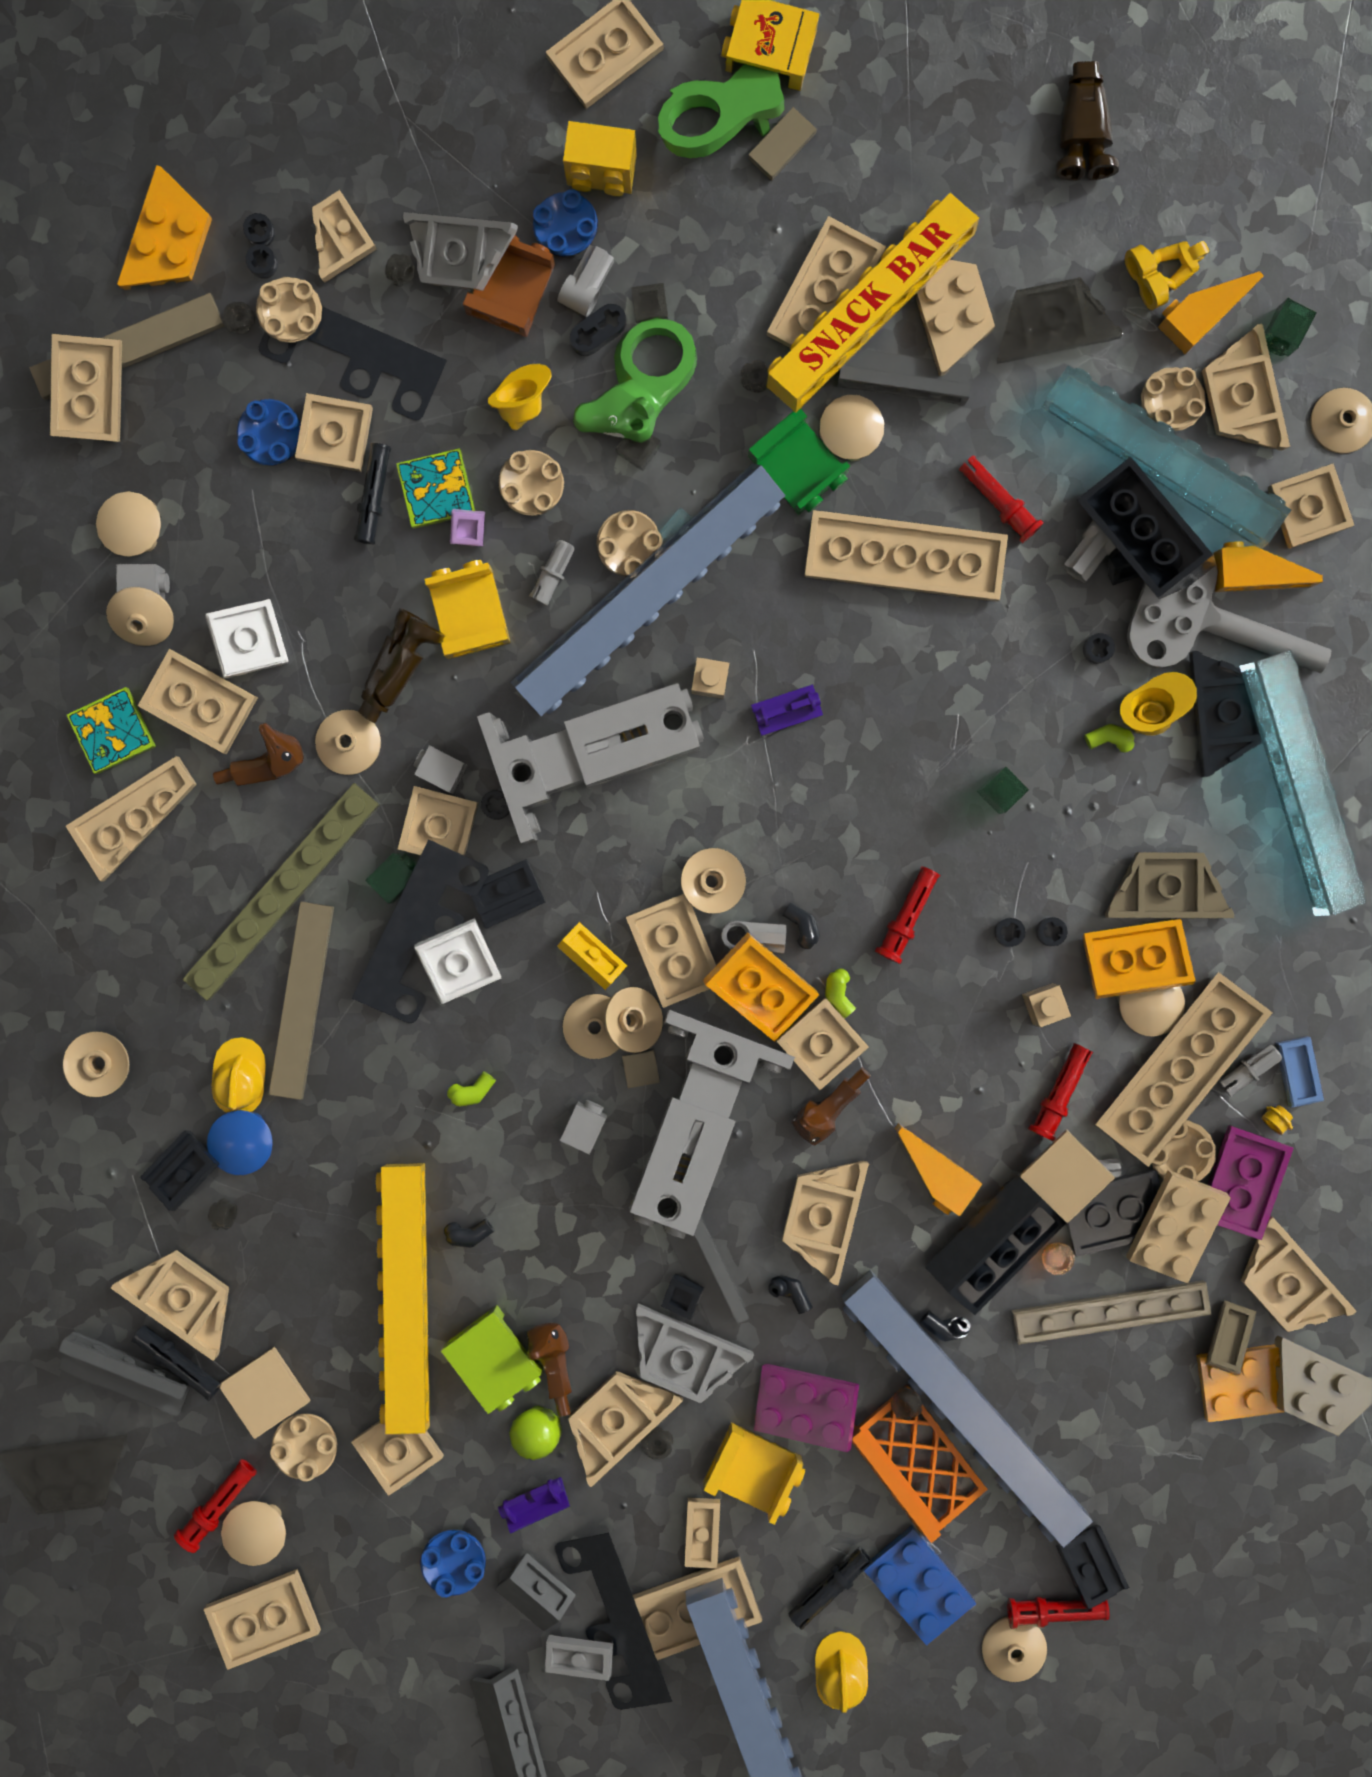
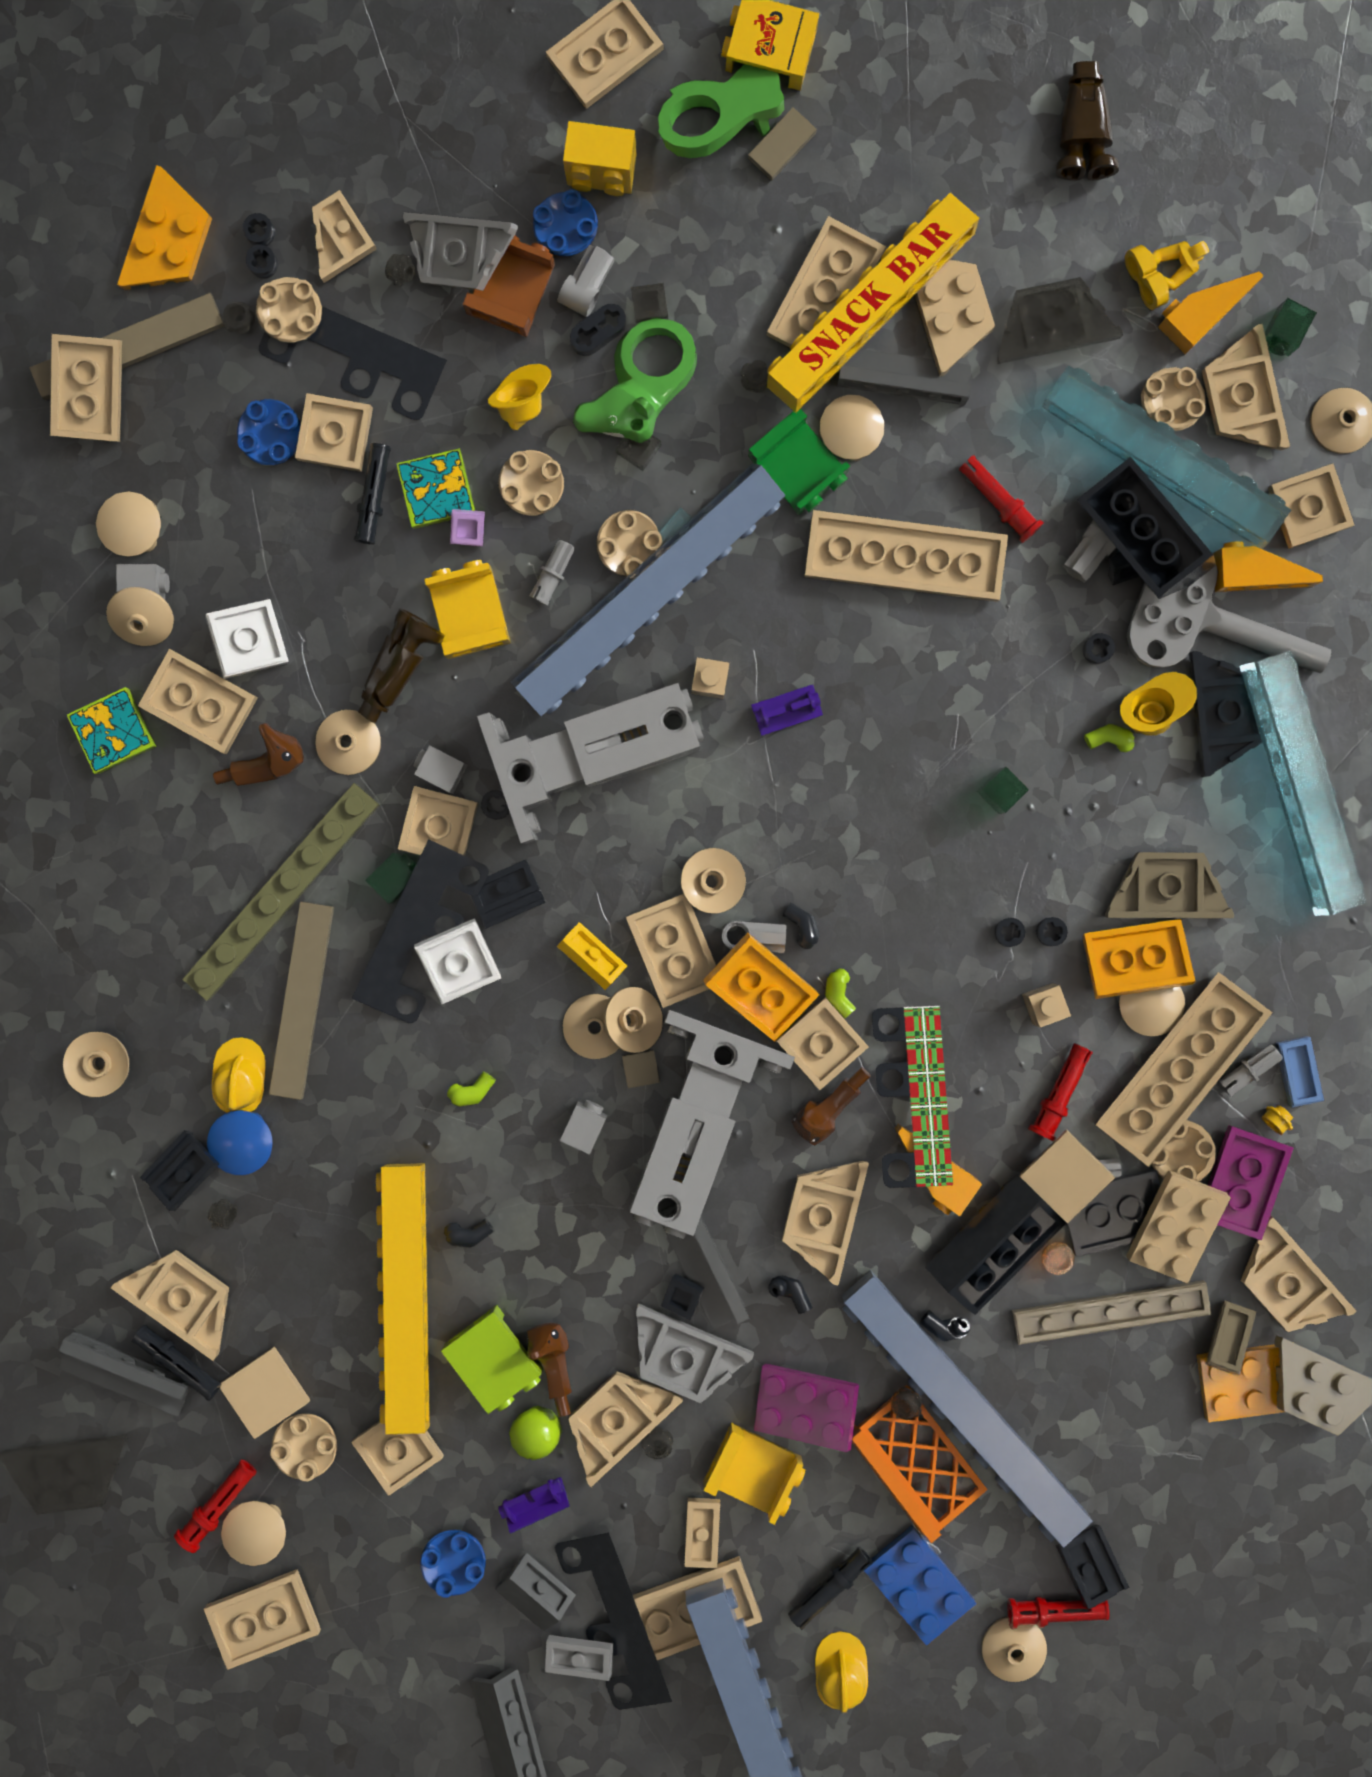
(123, 821): tan wing -> none
(901, 929): red pin -> none
(926, 1086): none -> piece

